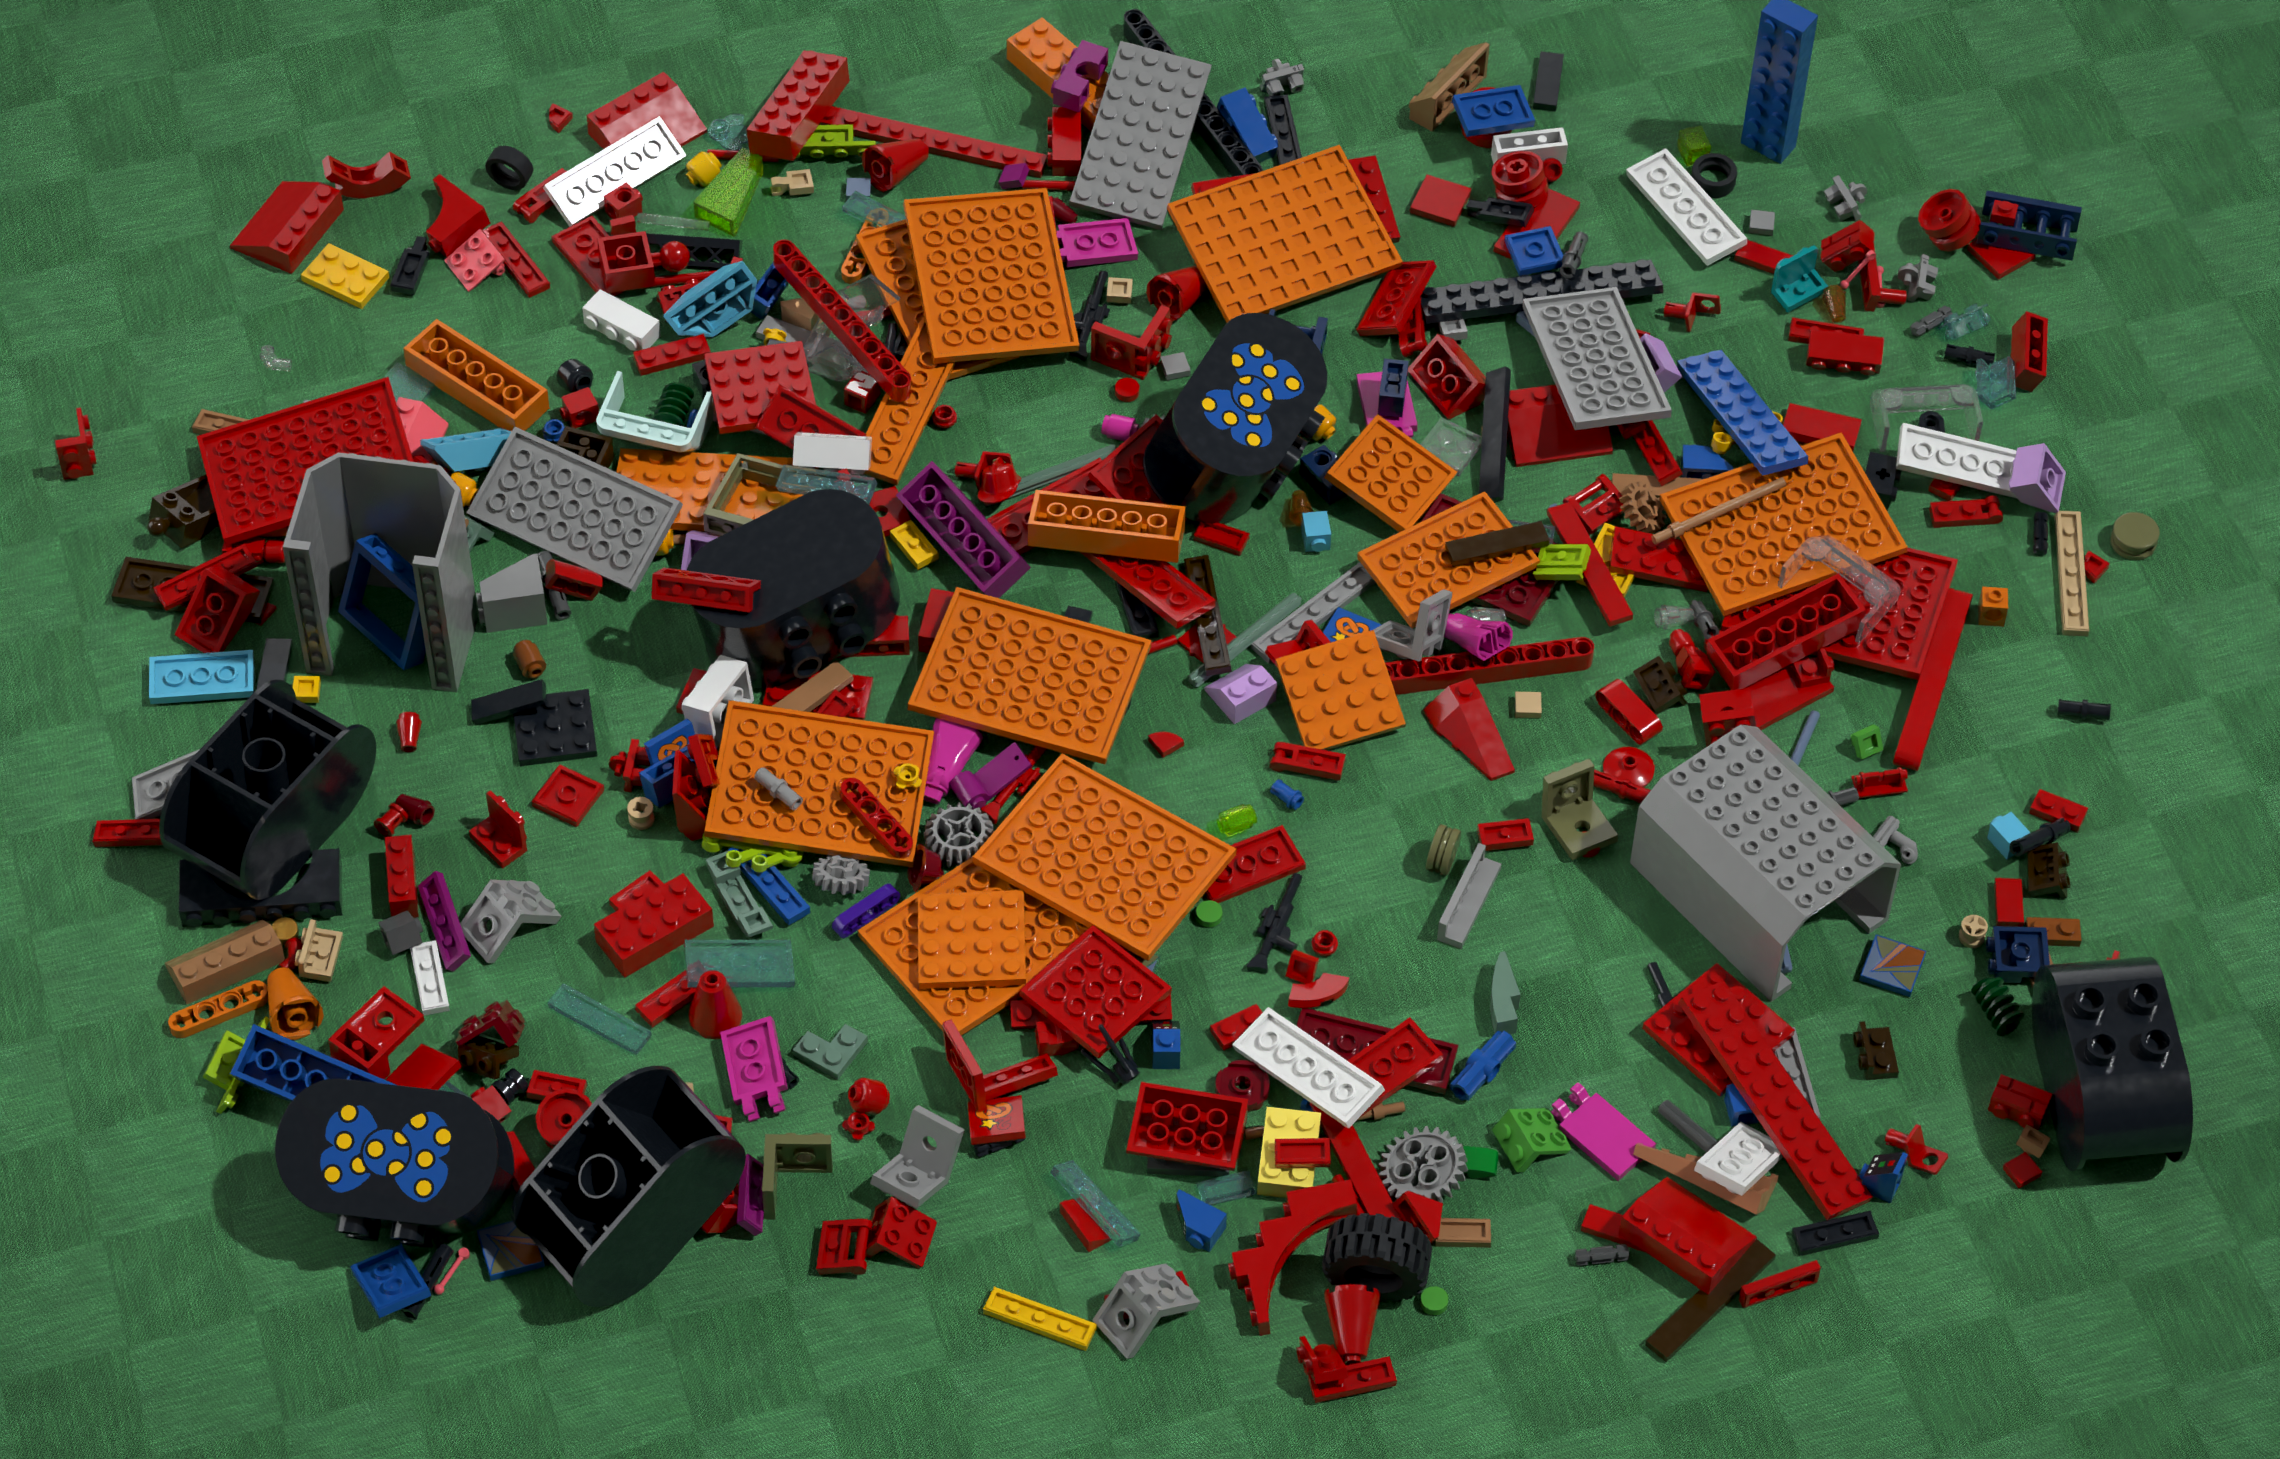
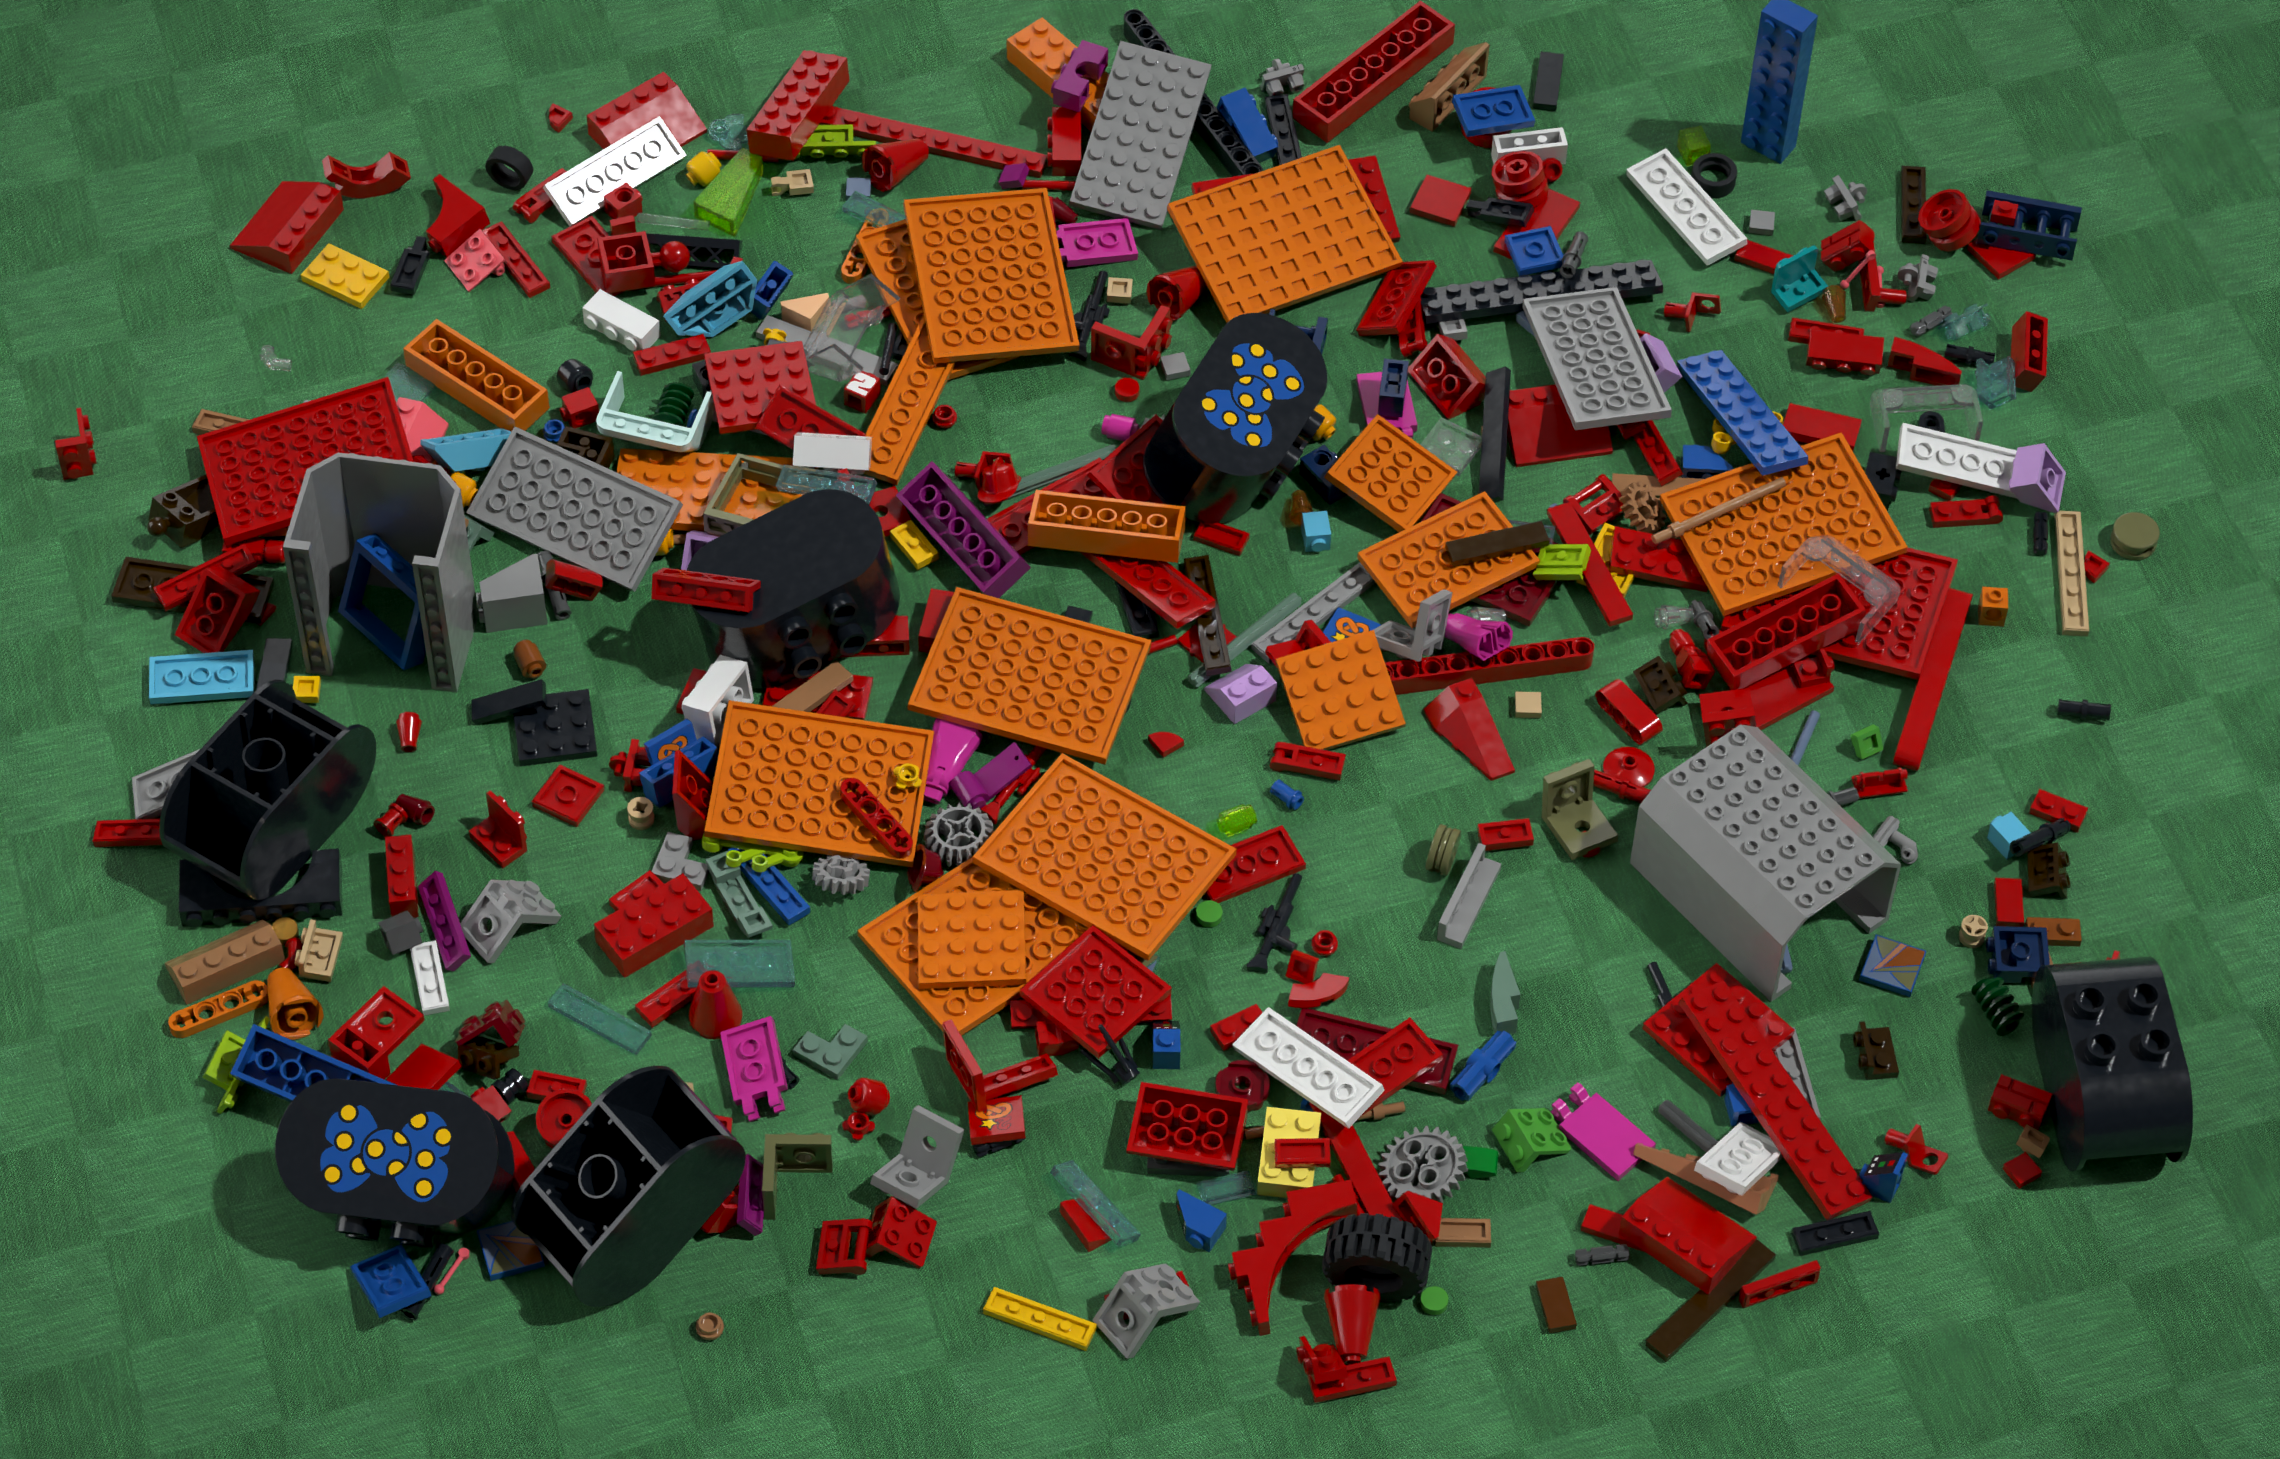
(673, 861): none -> light grey plate
(704, 752): red plate -> none
(709, 1326): none -> medium nougat plate
(778, 788): light grey pin -> none
(842, 320): red beam -> none
(865, 910): dark purple beam -> none
(1373, 71): none -> red brick
(1556, 1305): none -> reddish brown tile
(1912, 199): none -> dark brown tile
(1923, 363): none -> red slope

